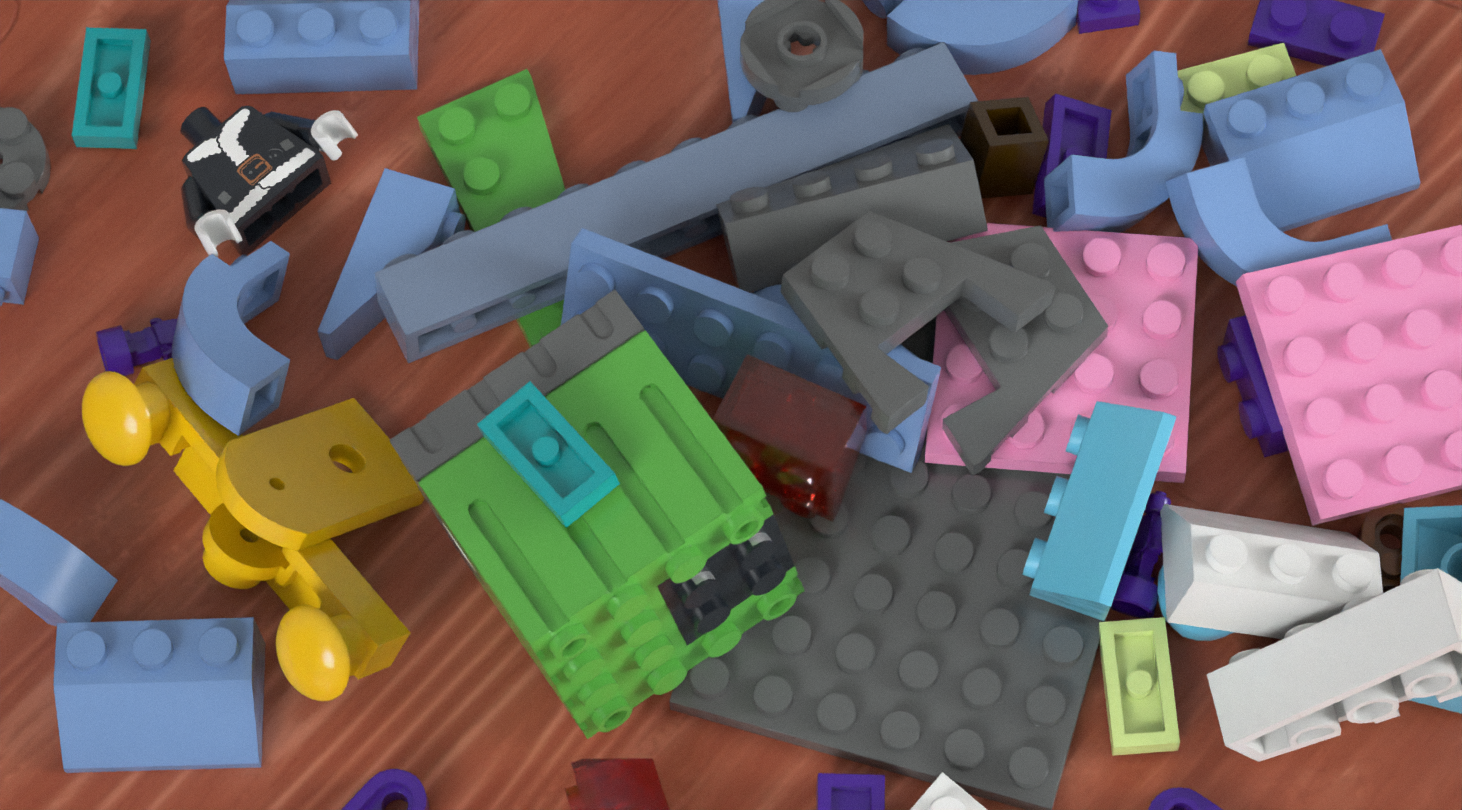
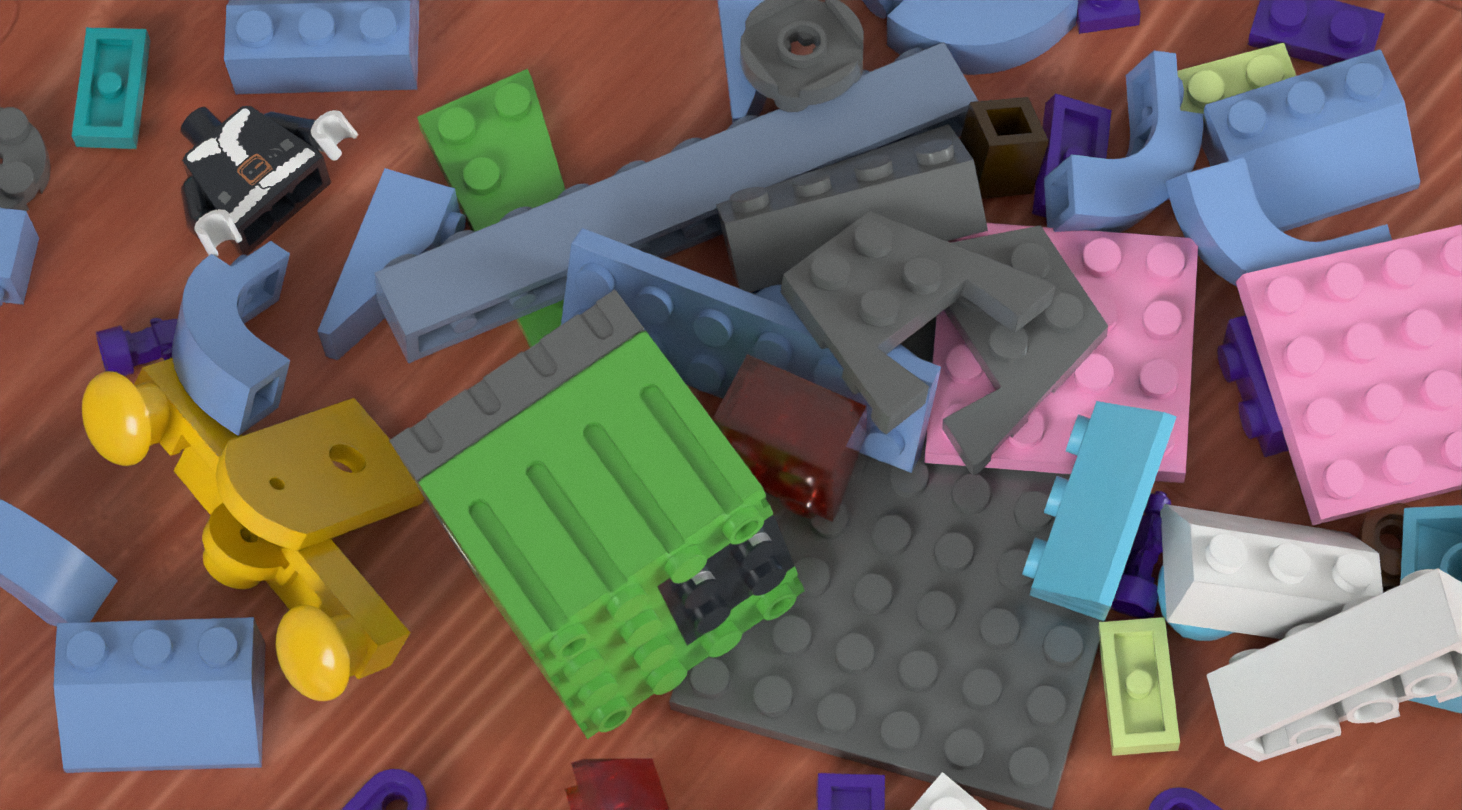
(548, 454): teal plate -> none

